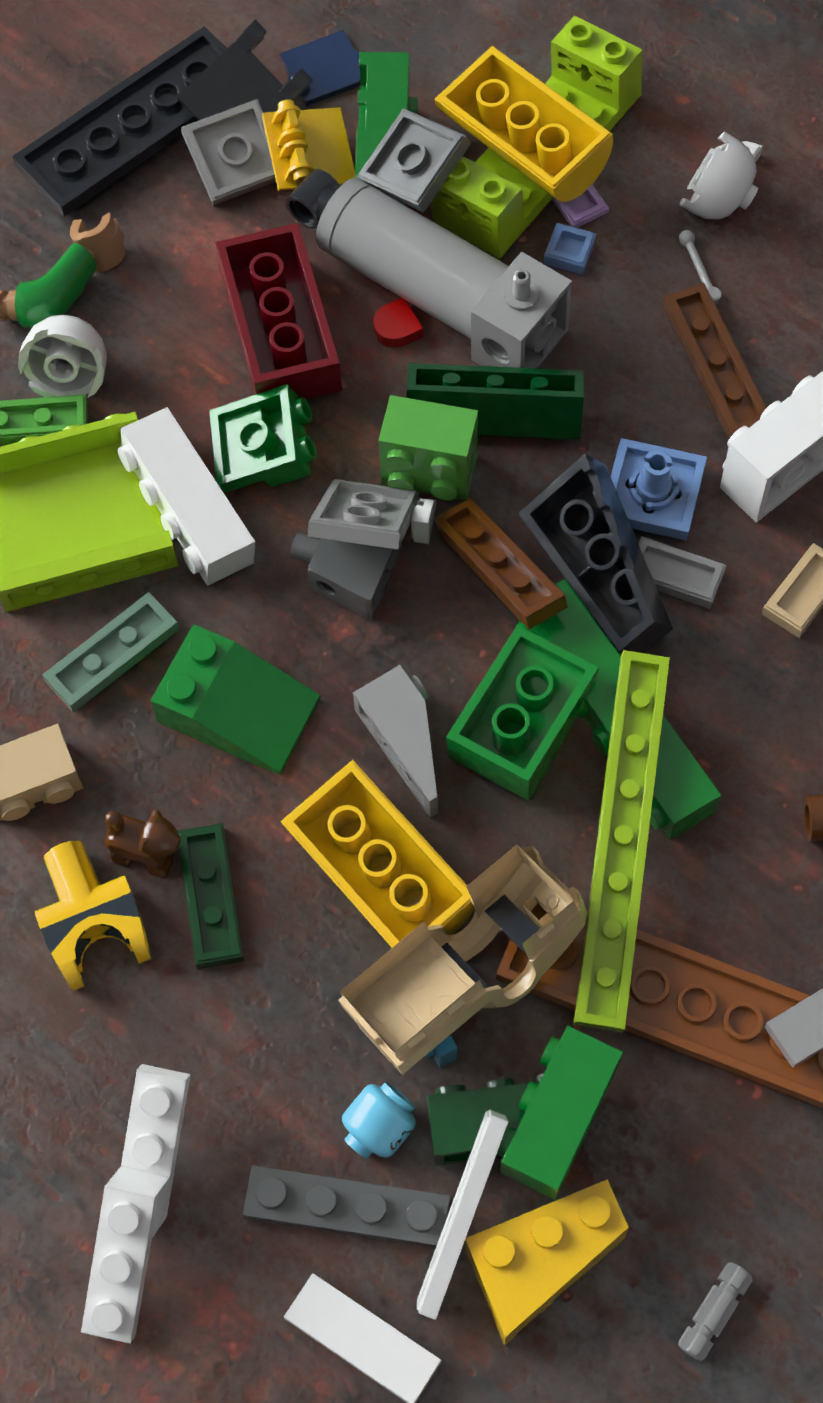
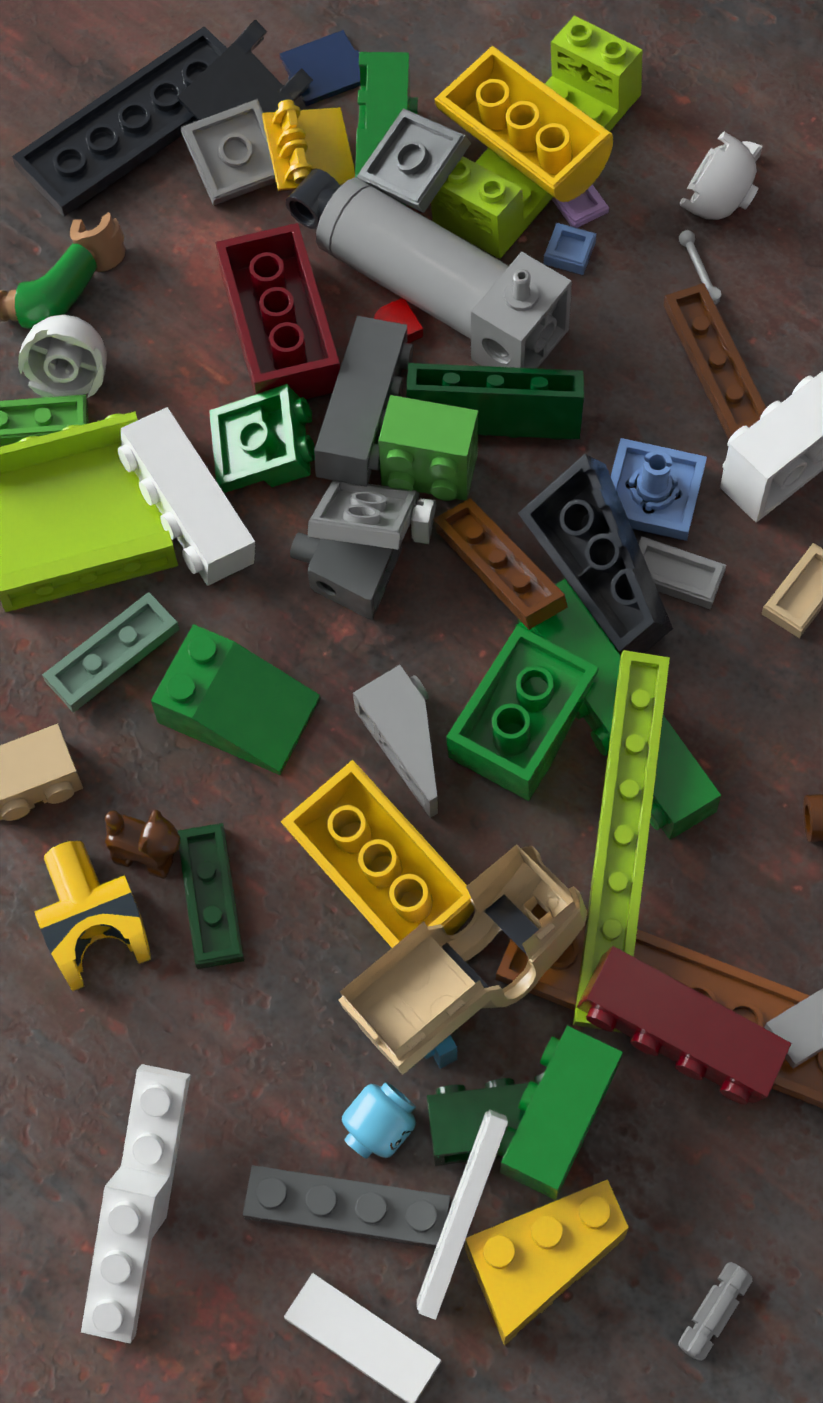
(367, 378): none -> dark grey brick
(683, 1026): none -> dark red brick

